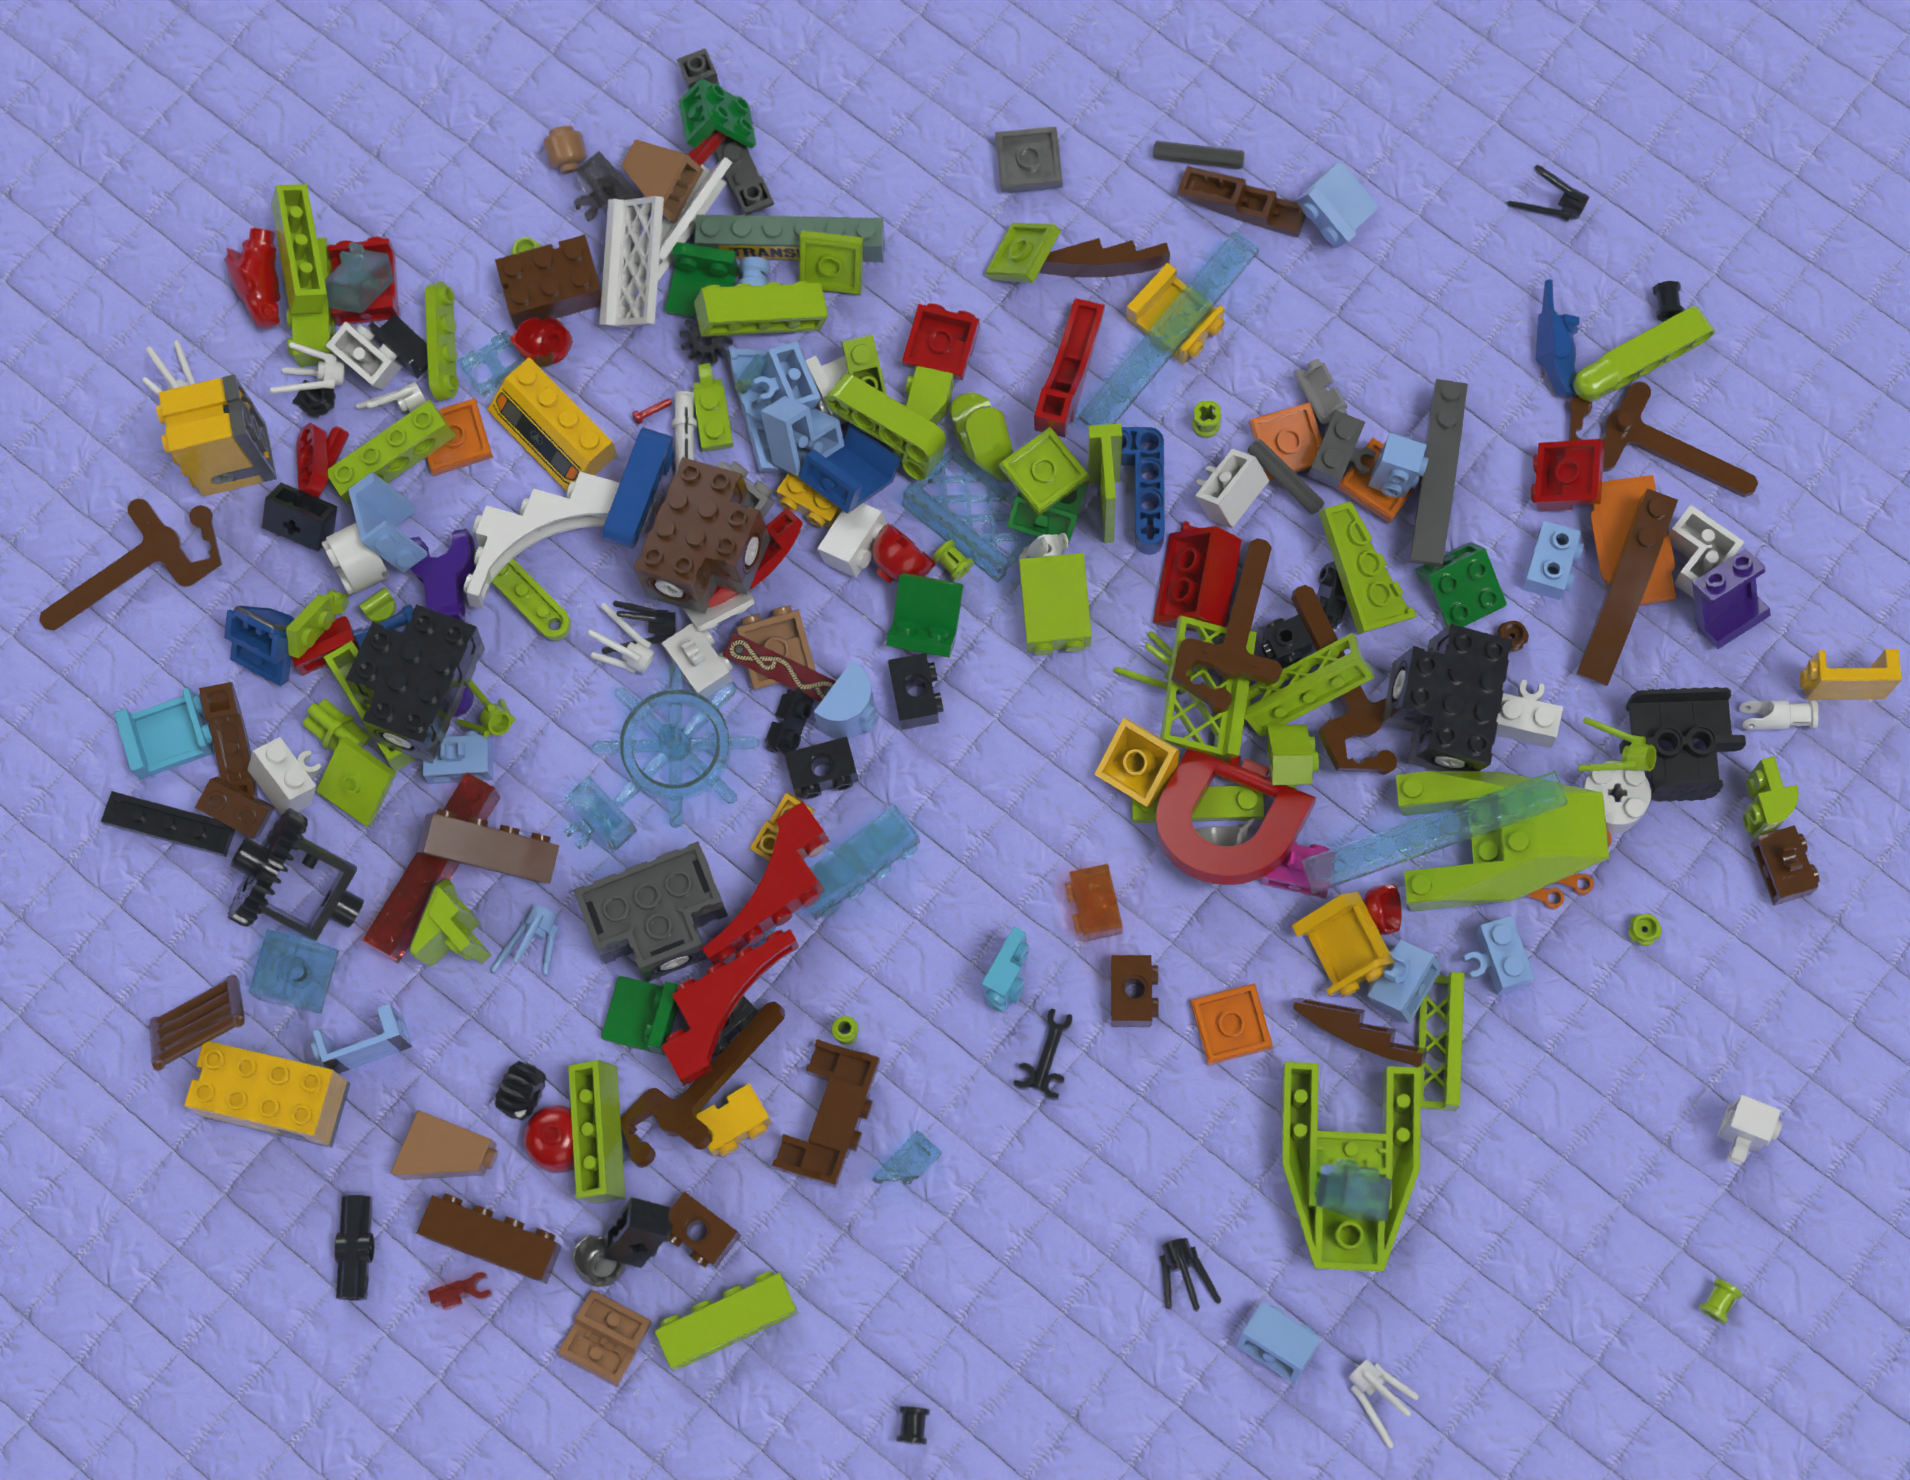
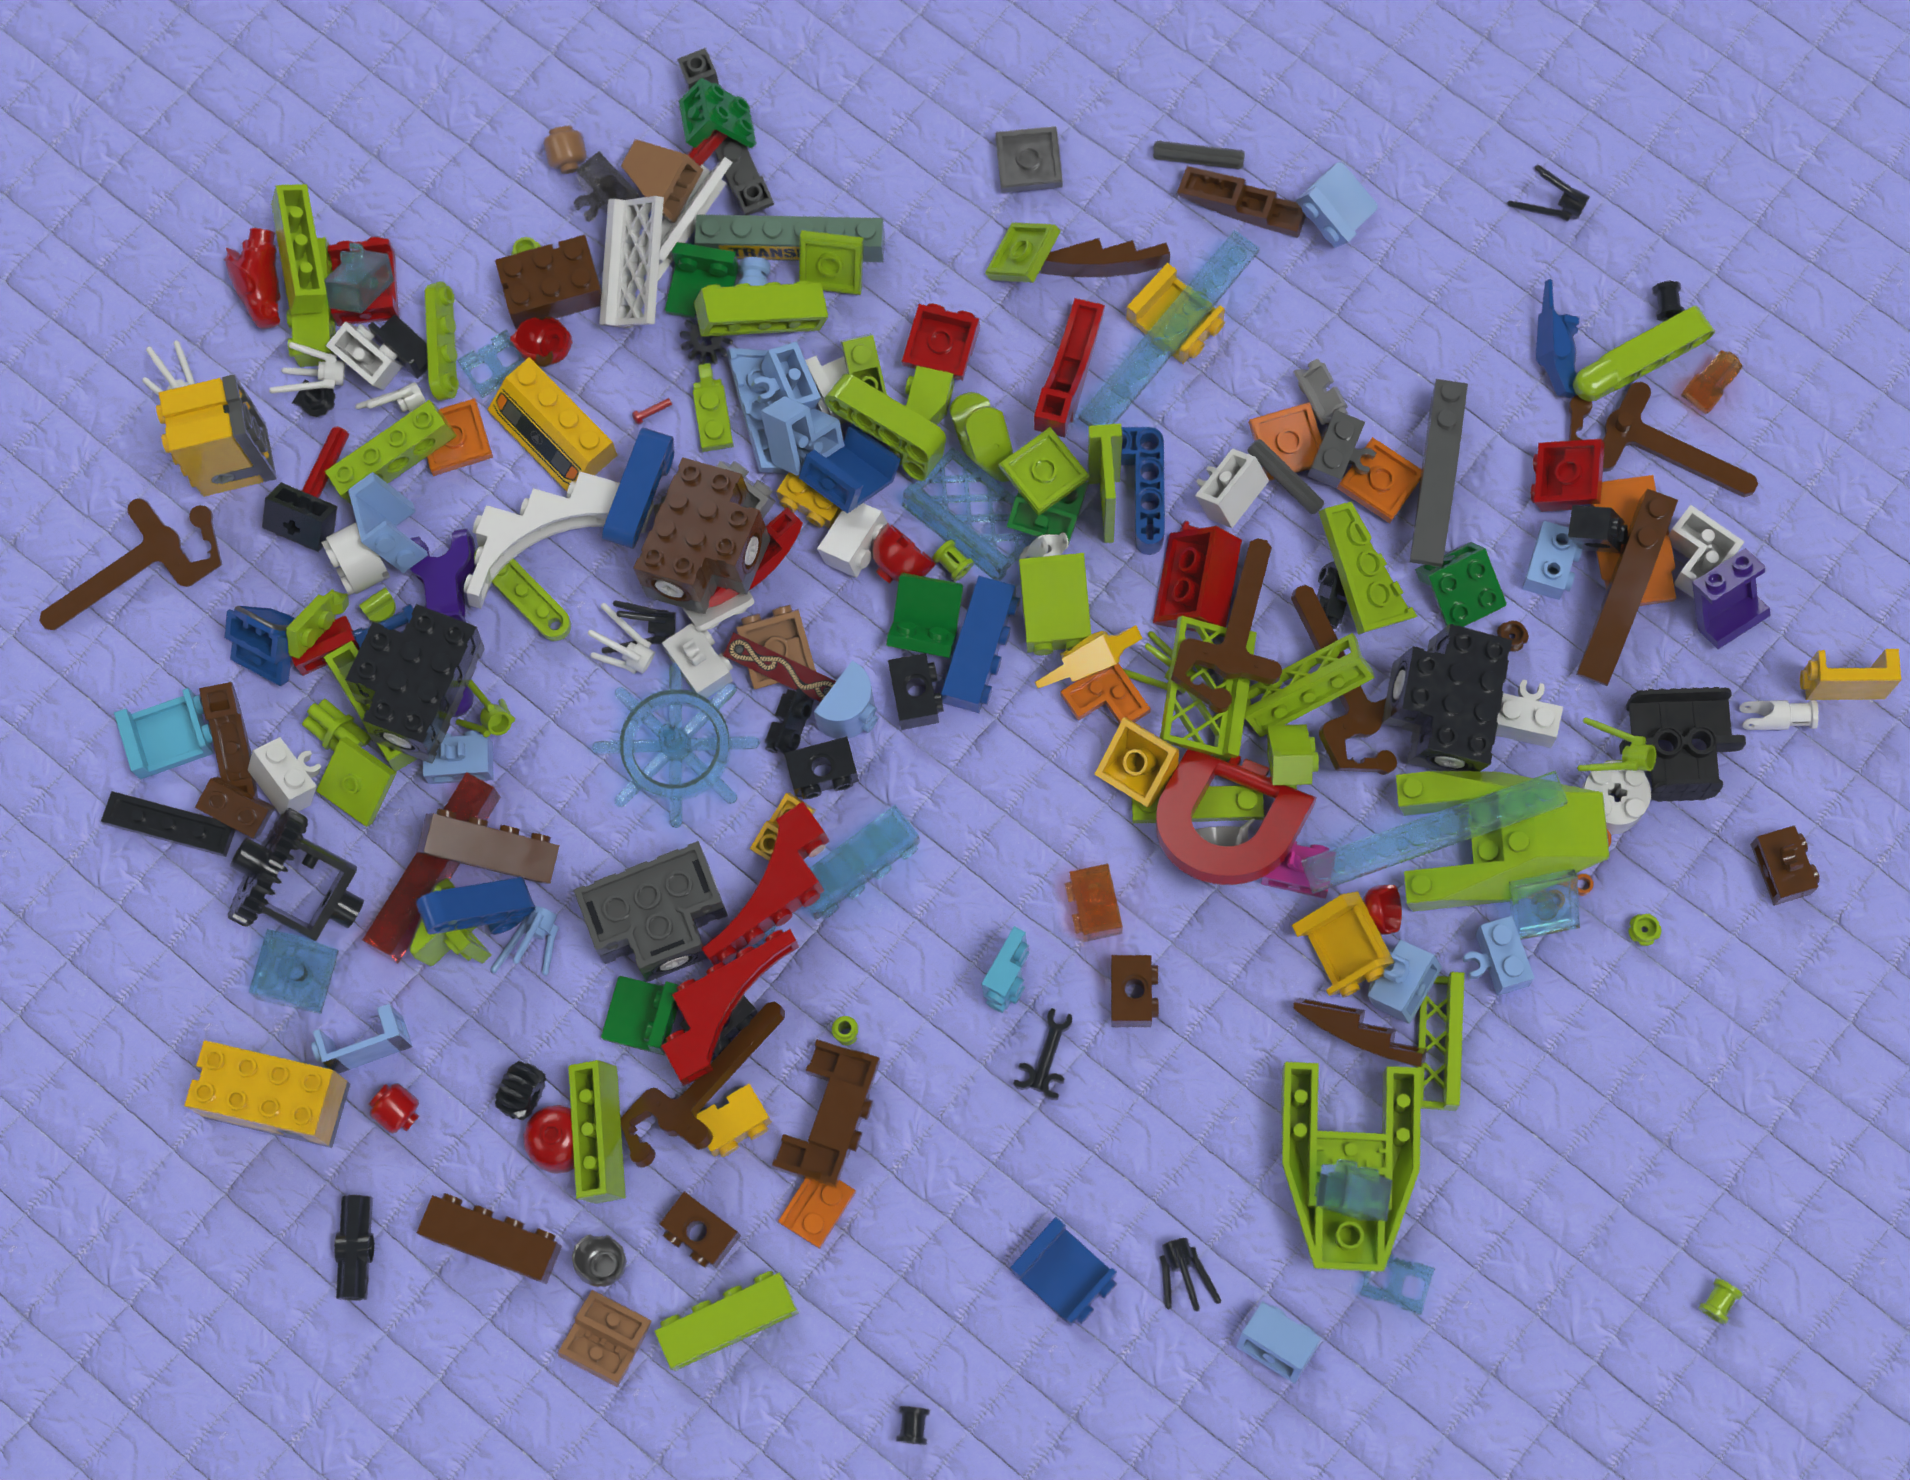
(196, 1022): reddish brown bar -> none
(312, 460): red beam -> none
(394, 1108): none -> red head
(442, 1151): medium nougat slope -> none
(450, 1295): clear red plate -> none
(493, 904): none -> blue beam
(599, 816): clear light blue brick -> none
(637, 1232): black brick -> none
(684, 426): white pin -> none
(752, 371): clear light blue tile -> none
(816, 1210): none -> orange plate
(909, 1160): clear light blue slope -> none
(979, 644): none -> blue brick
(1064, 1273): none -> blue panel
(1091, 656): none -> yellow animal
(1108, 688): none -> orange plate
(1208, 427): lime bush -> none
(1231, 1024): orange tile -> none
(1286, 641): black brick -> none
(1370, 1379): white plant -> none
(1393, 1293): none -> clear light blue piece
(1398, 466): light blue brick -> none
(1545, 904): none -> clear light blue plate
(1597, 529): none -> black brick
(1709, 386): none -> clear orange piece
(1749, 1127): white brick -> none
(1771, 799): lime brick -> none

